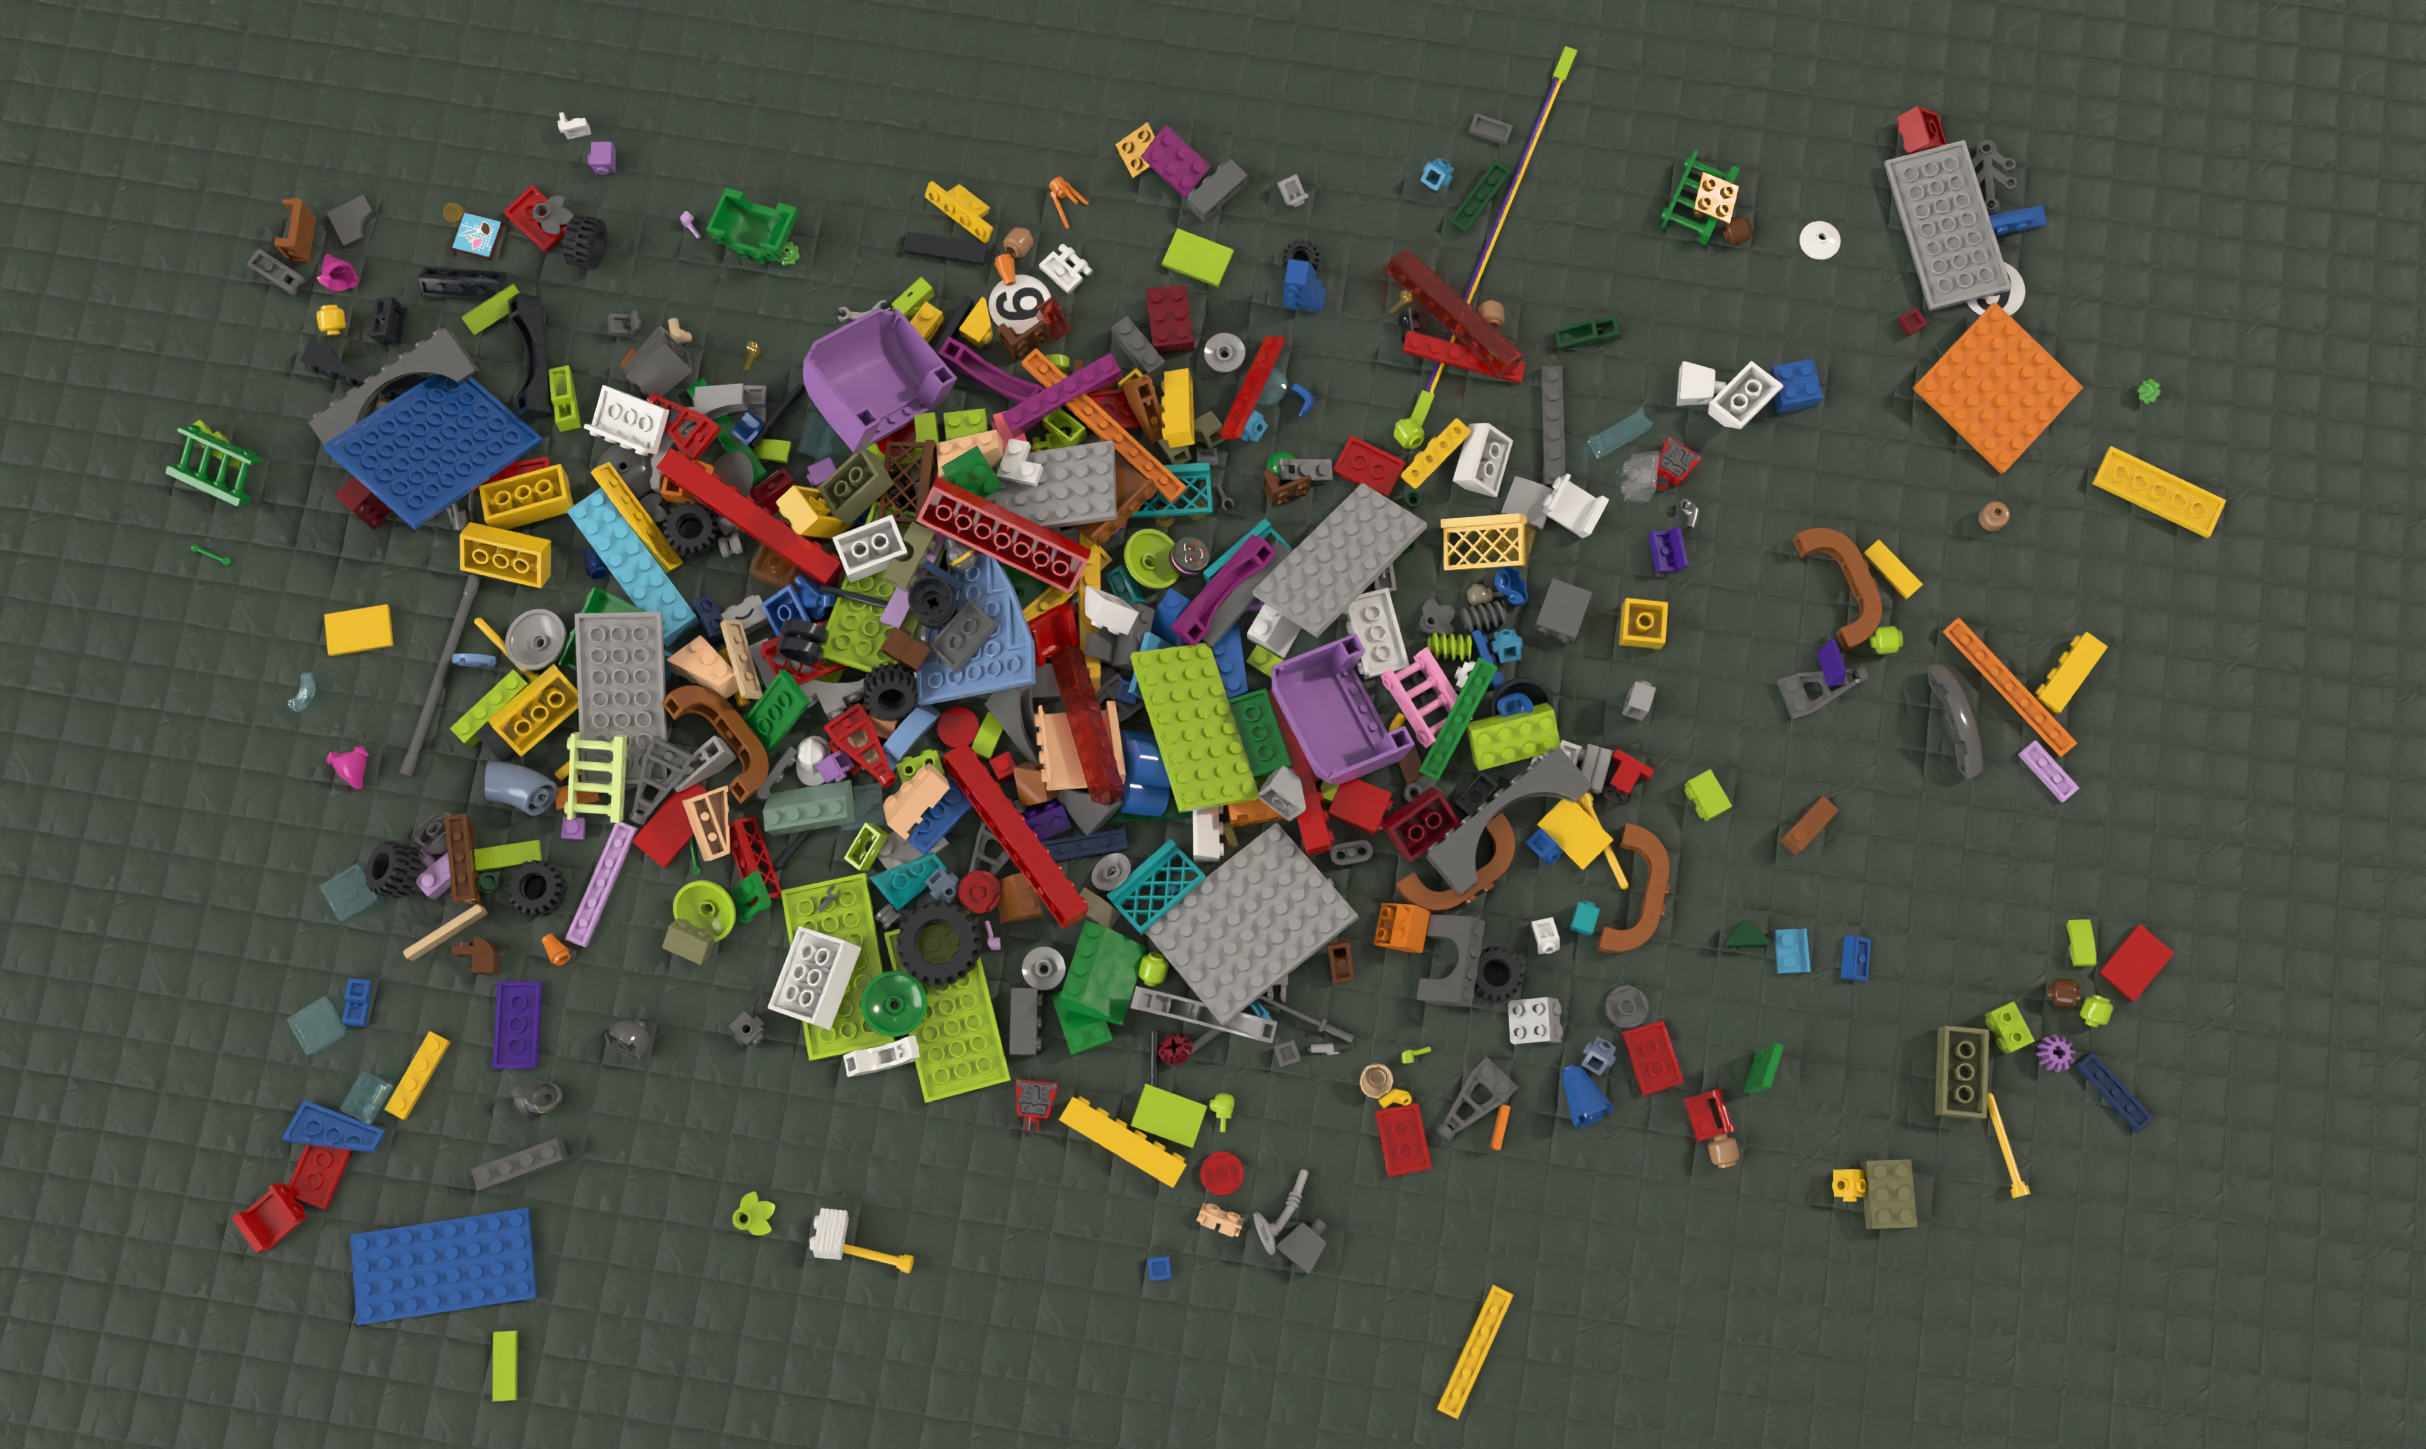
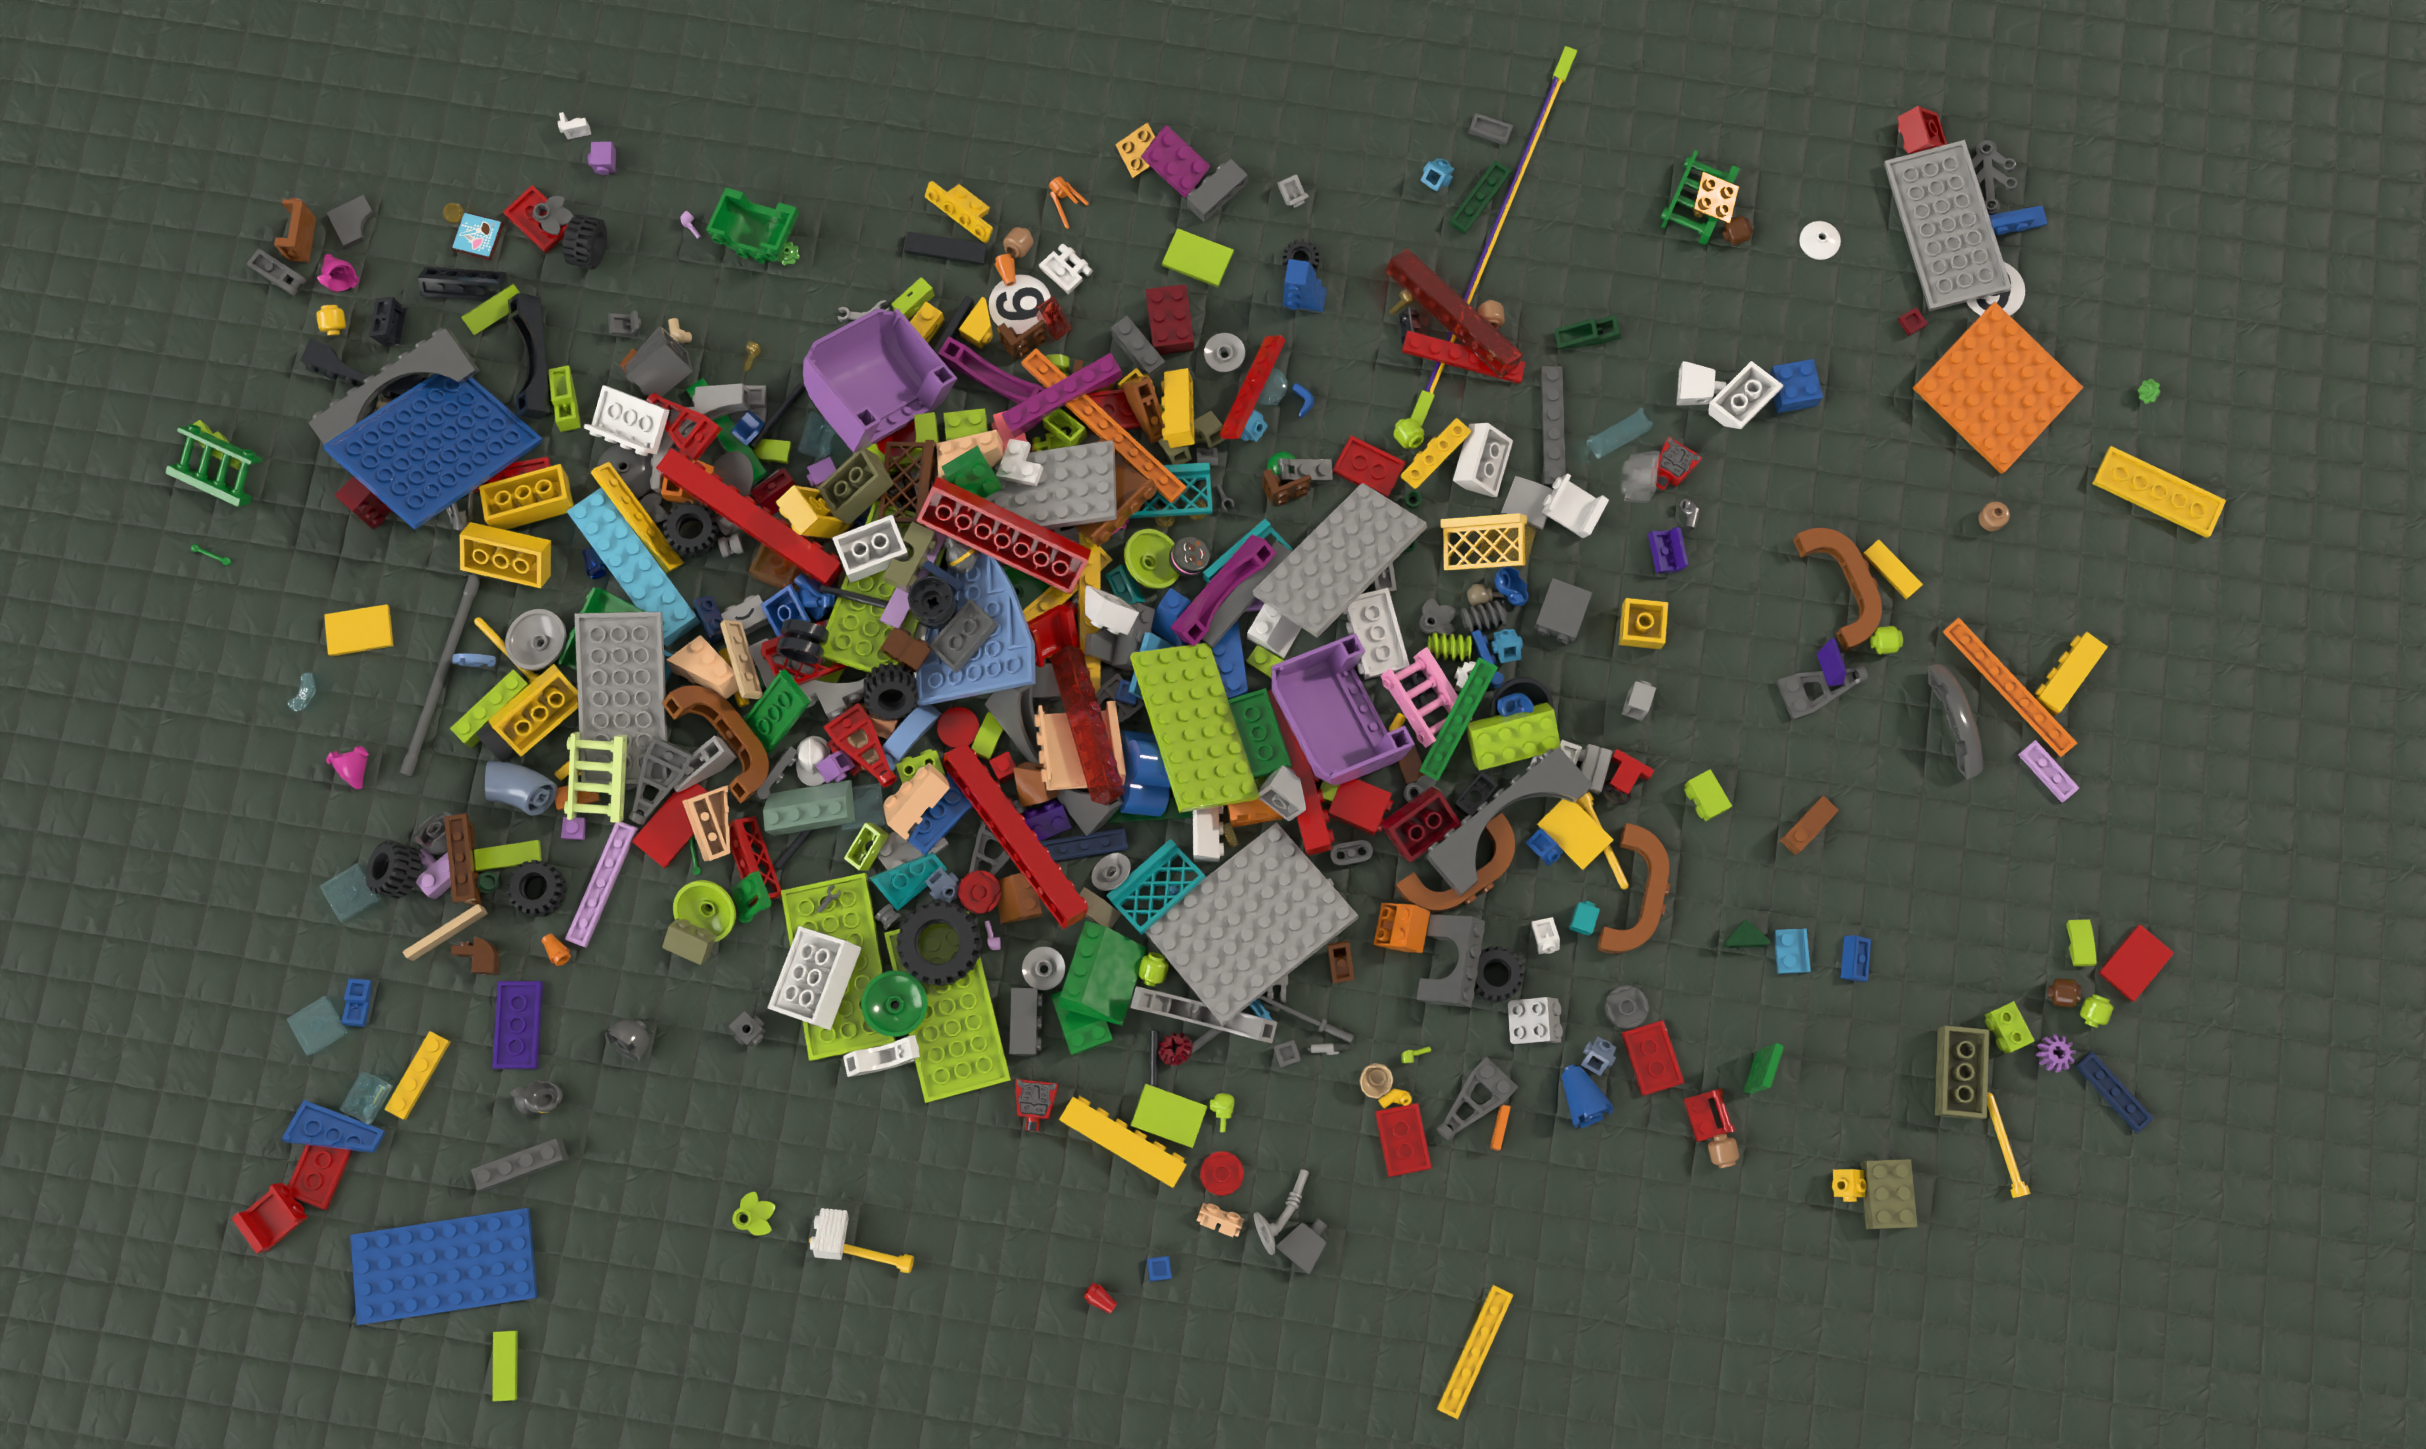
(1099, 1298): none -> red cone

